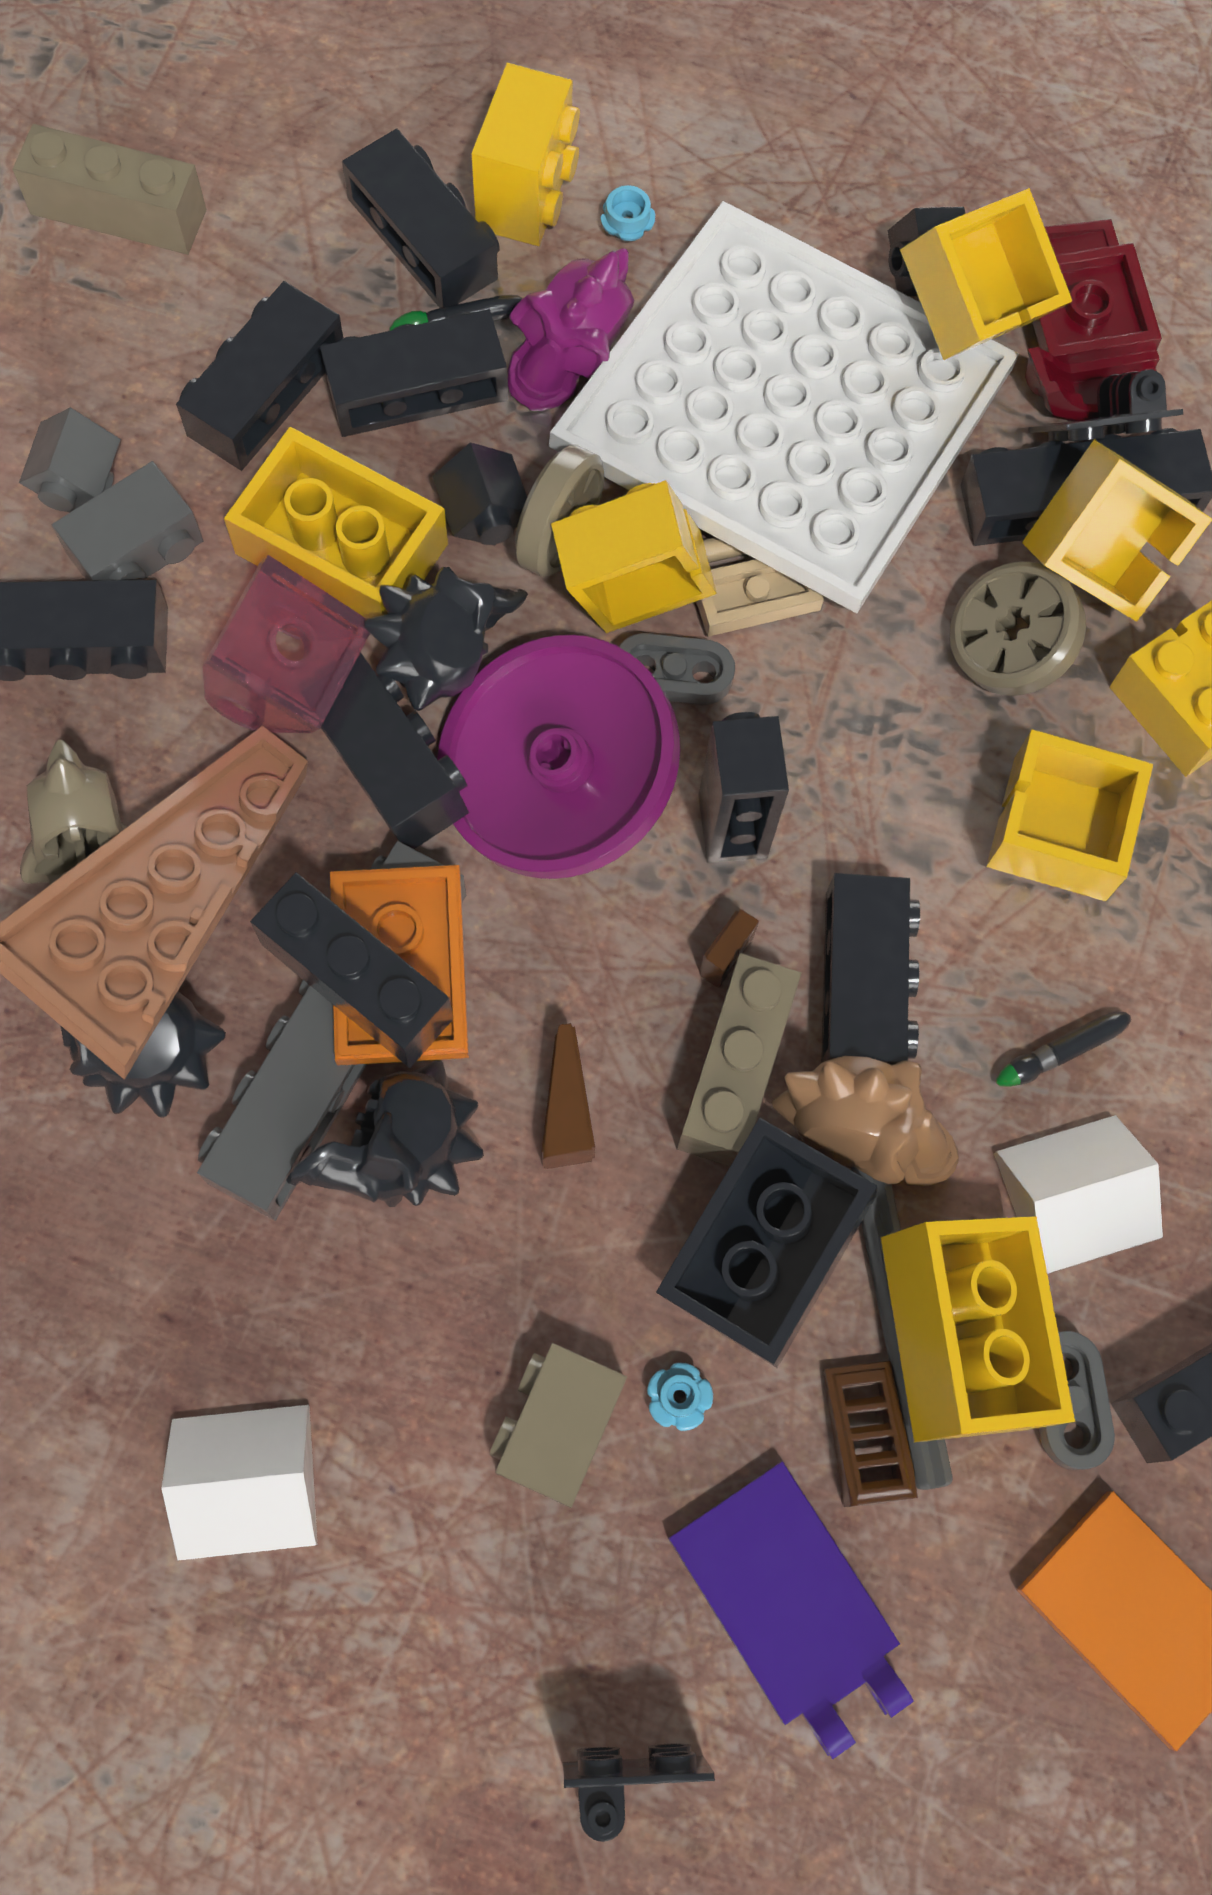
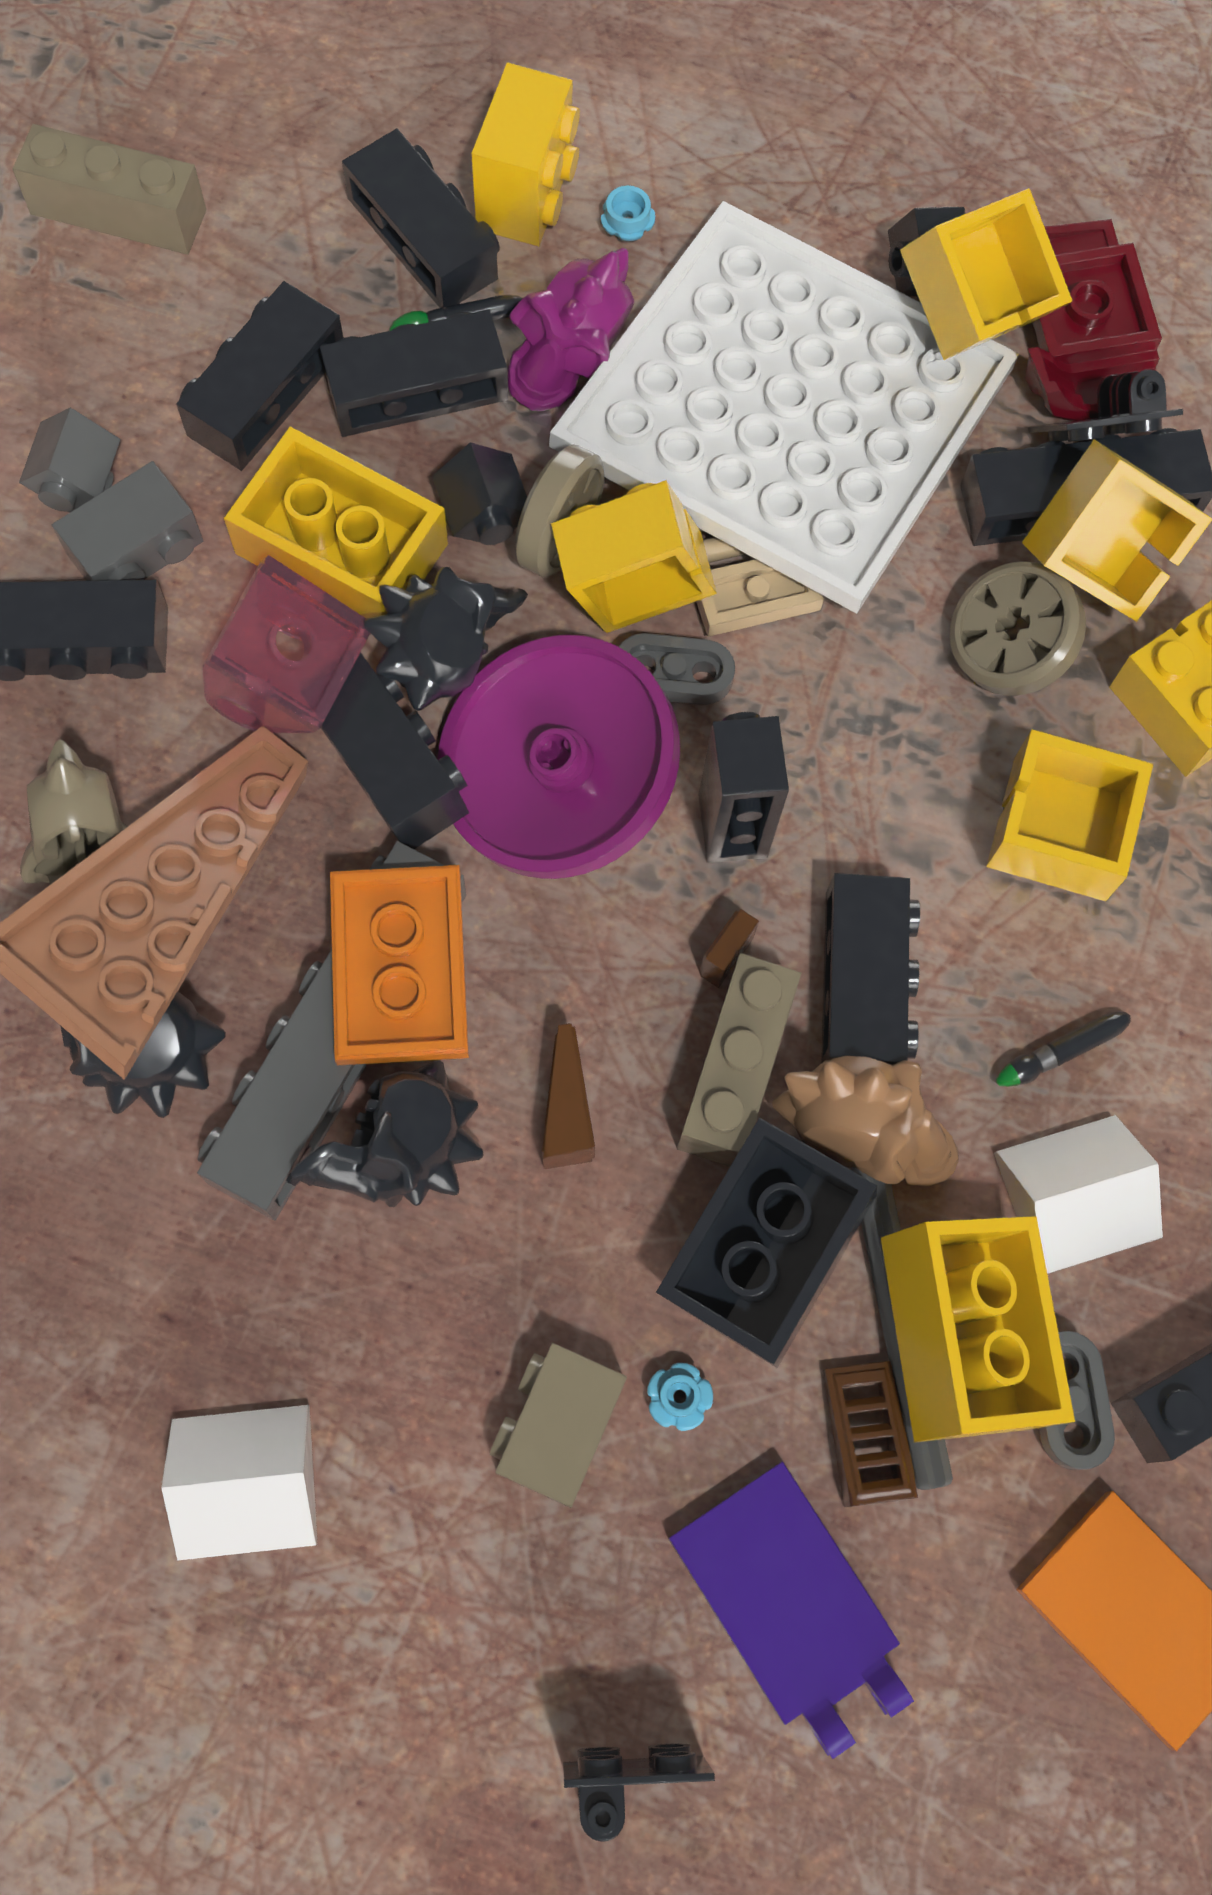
(353, 969): black brick -> none

